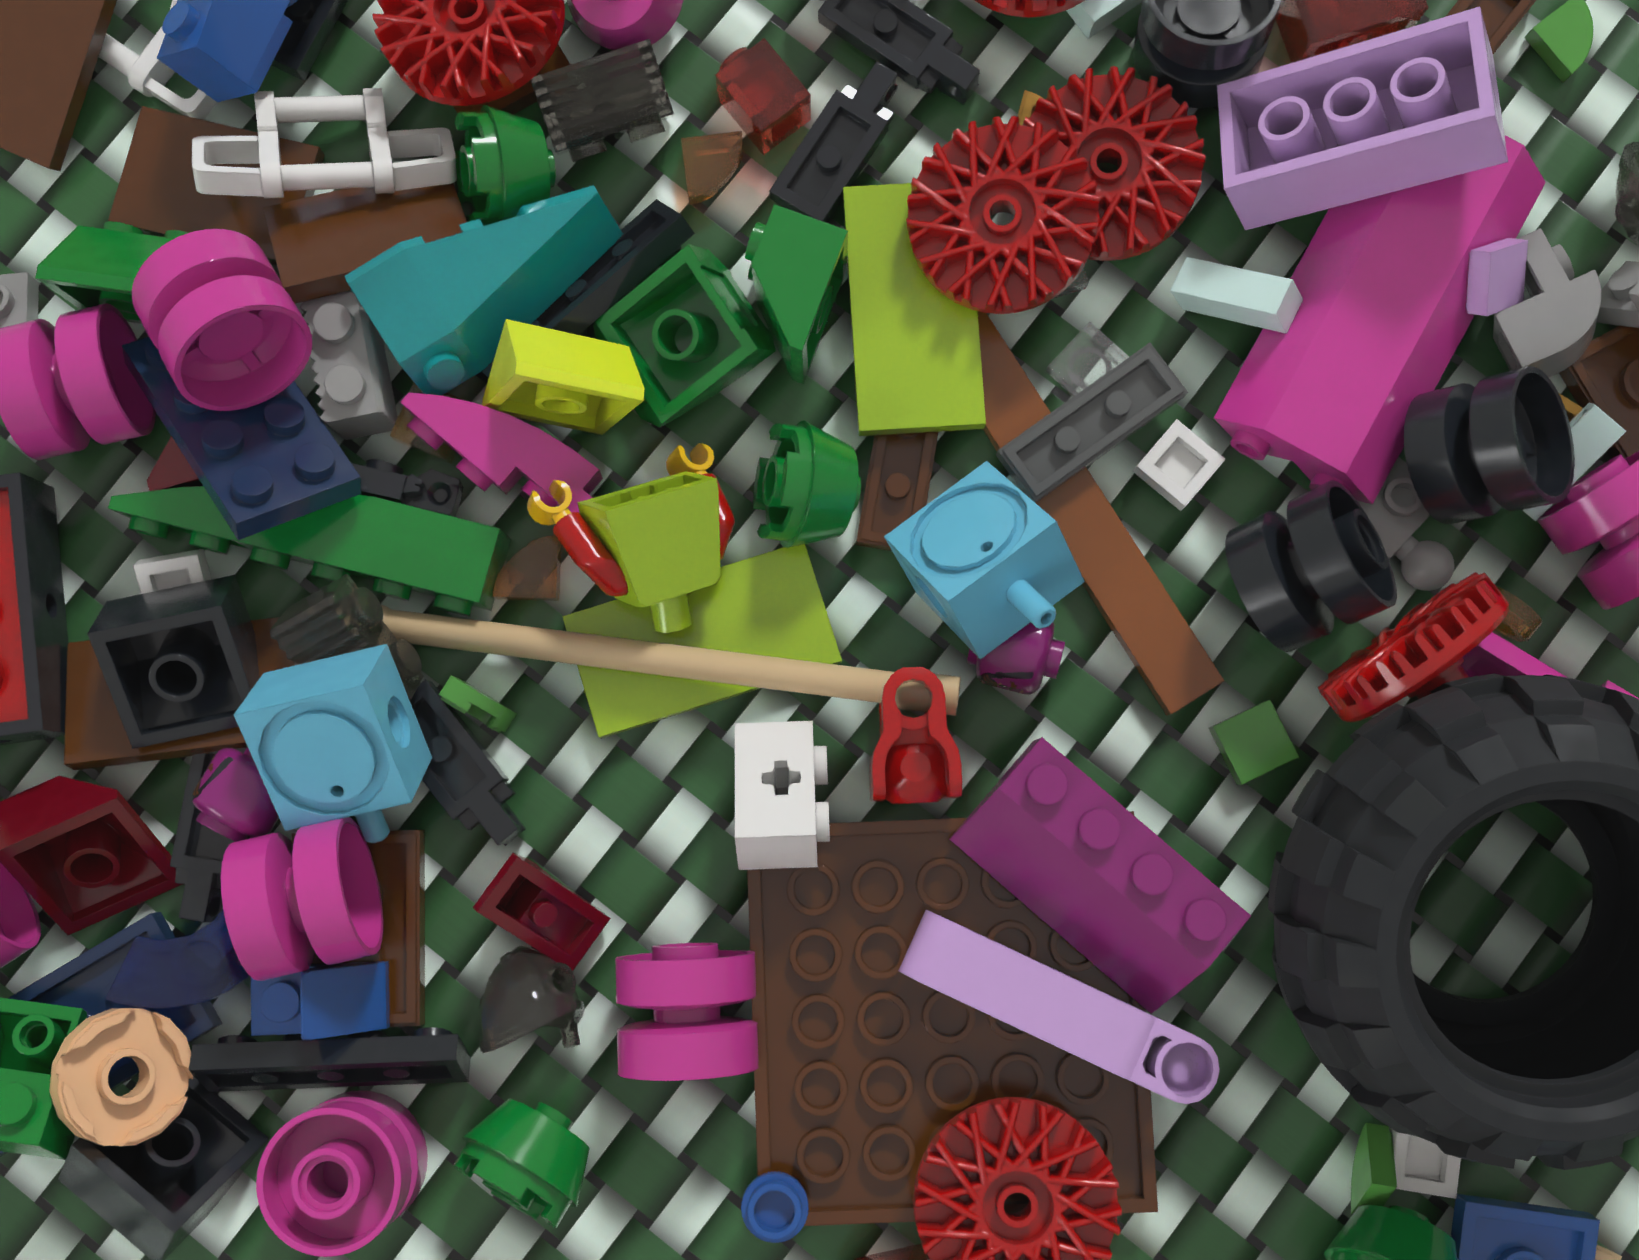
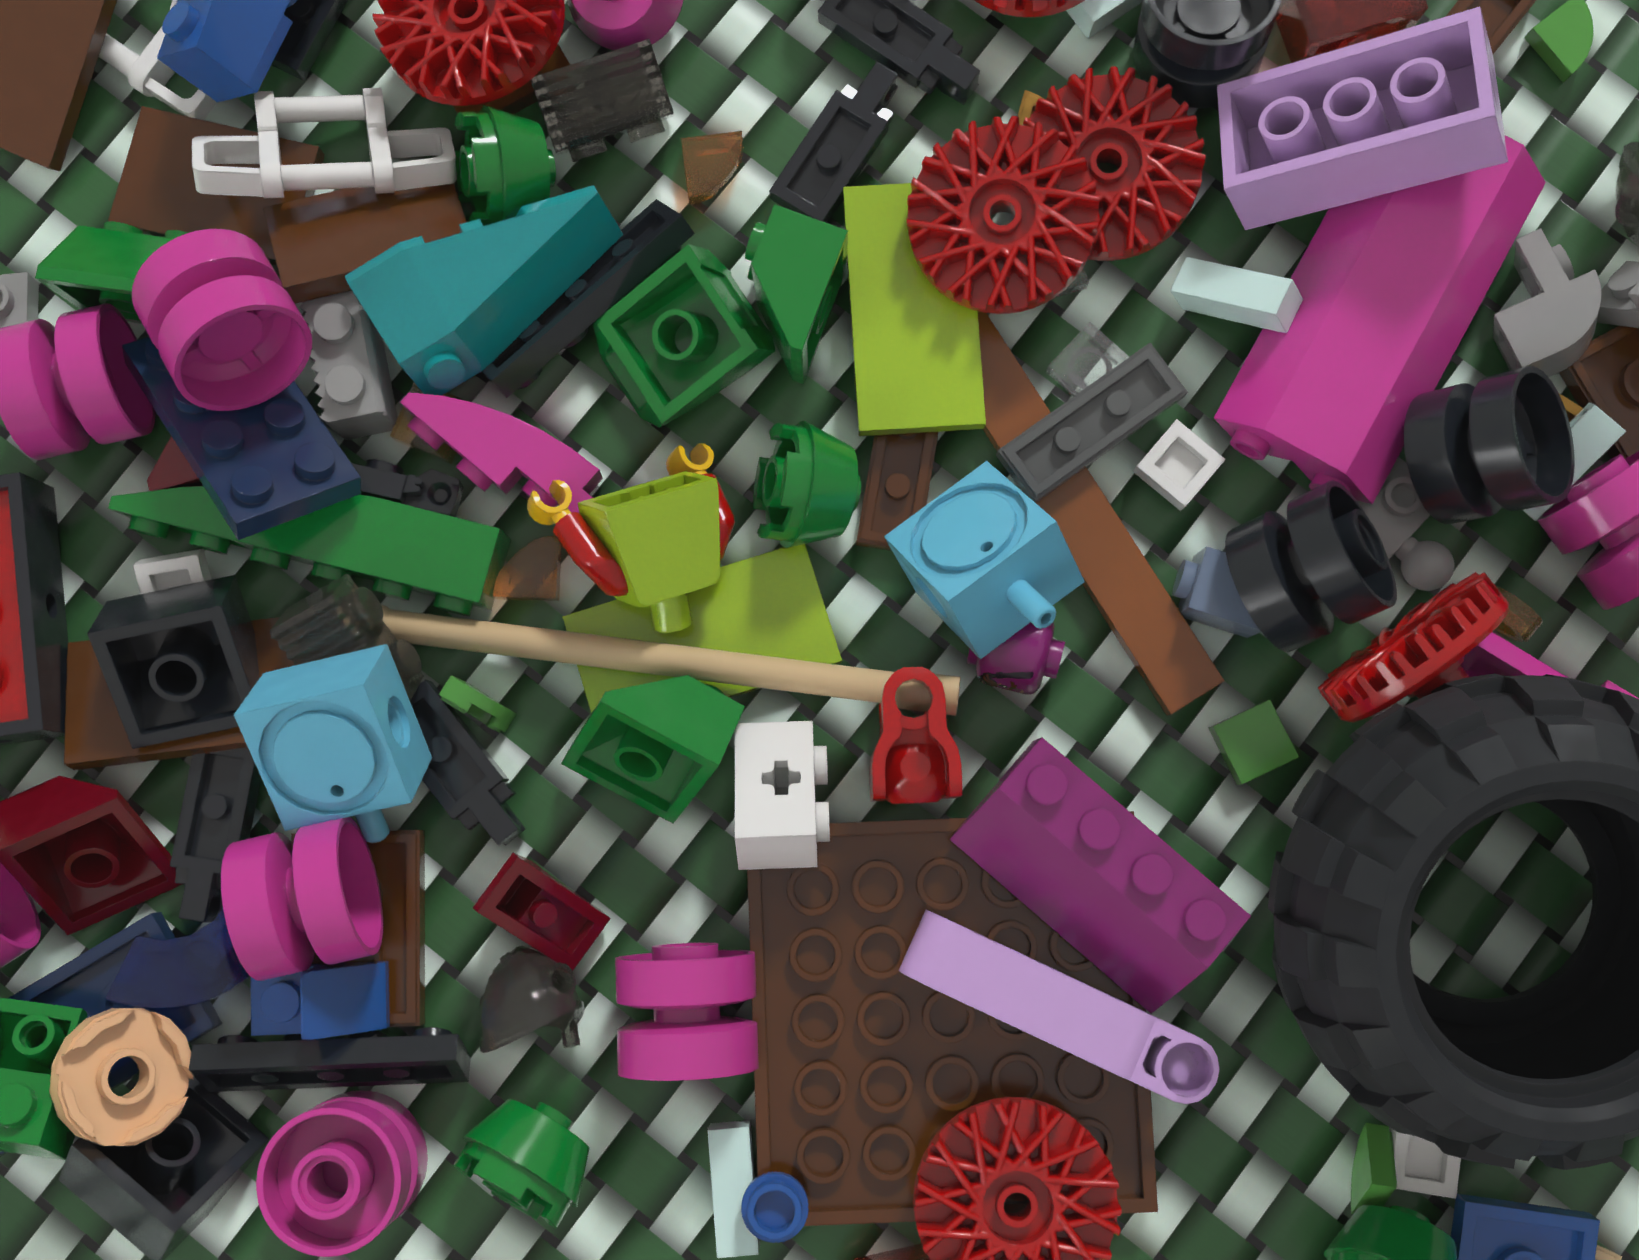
(234, 797): magenta head -> none
(562, 378): neon yellow slope -> none
(656, 742): none -> green slope
(730, 1175): none -> light aqua piece
(762, 95): clear red brick -> none
(1211, 595): none -> sand blue brick
(1496, 276): lavender tile -> none

